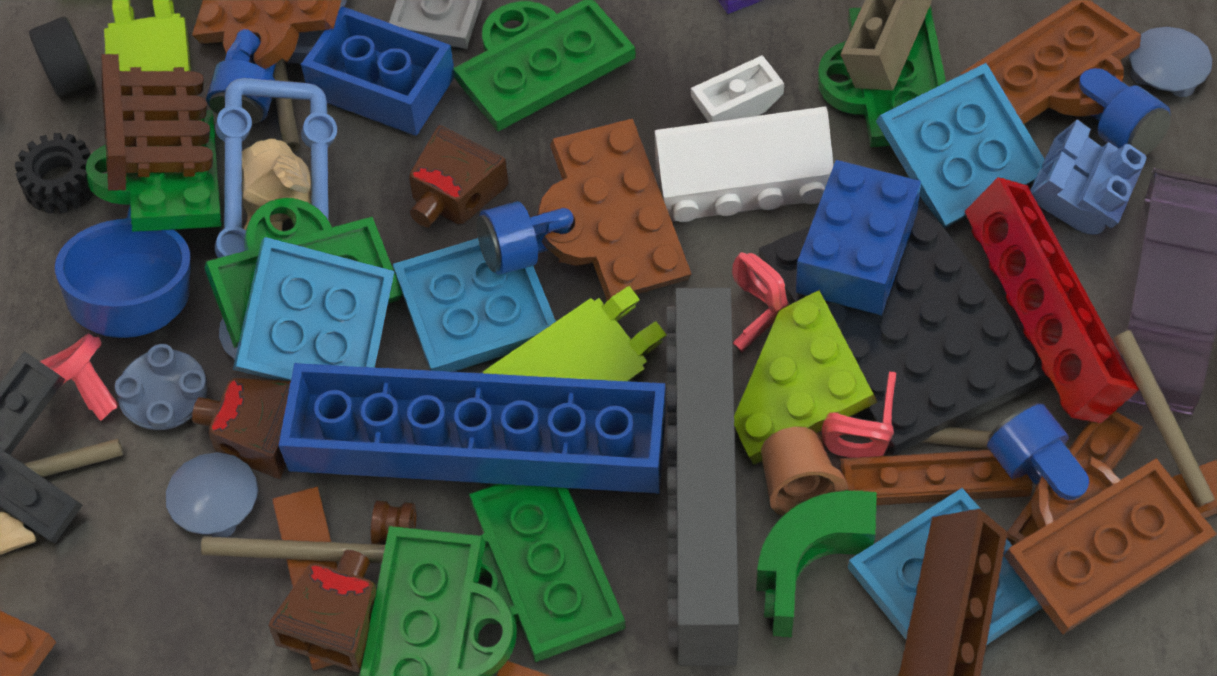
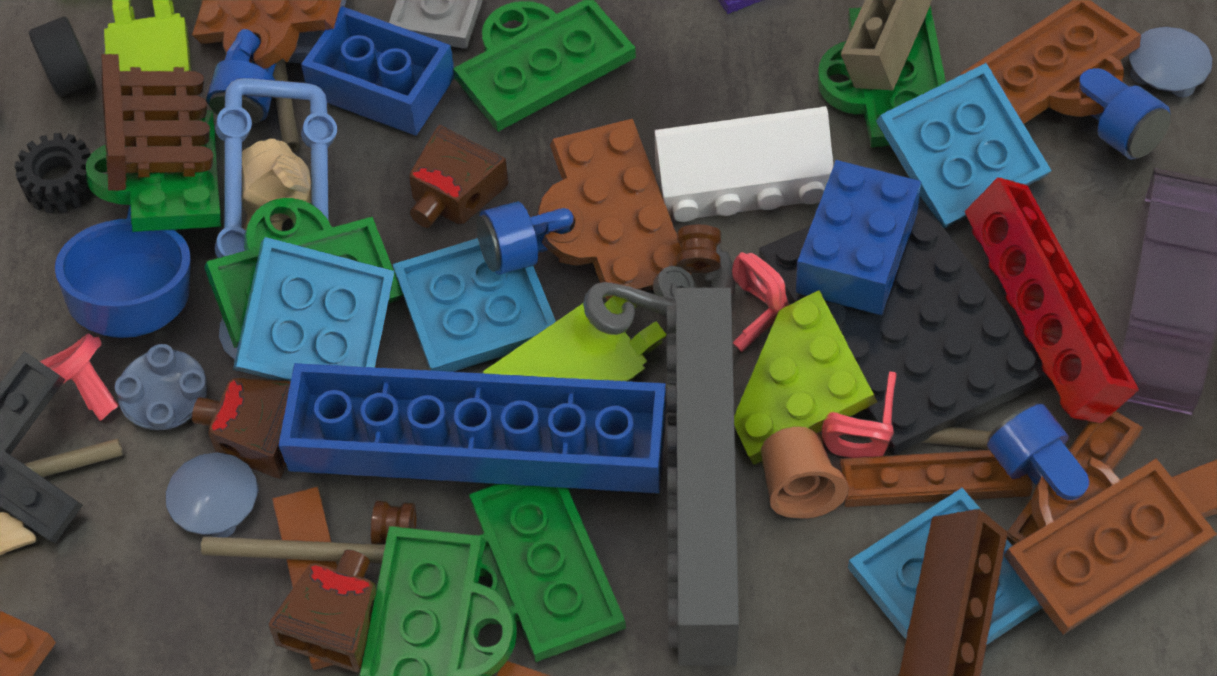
(665, 295): none -> dark grey plant
(699, 248): none -> reddish brown wheel
(739, 92): white slope -> none
(813, 529): green arch -> none
(1087, 181): medium blue hips -> none
(1164, 419): dark tan piece -> none

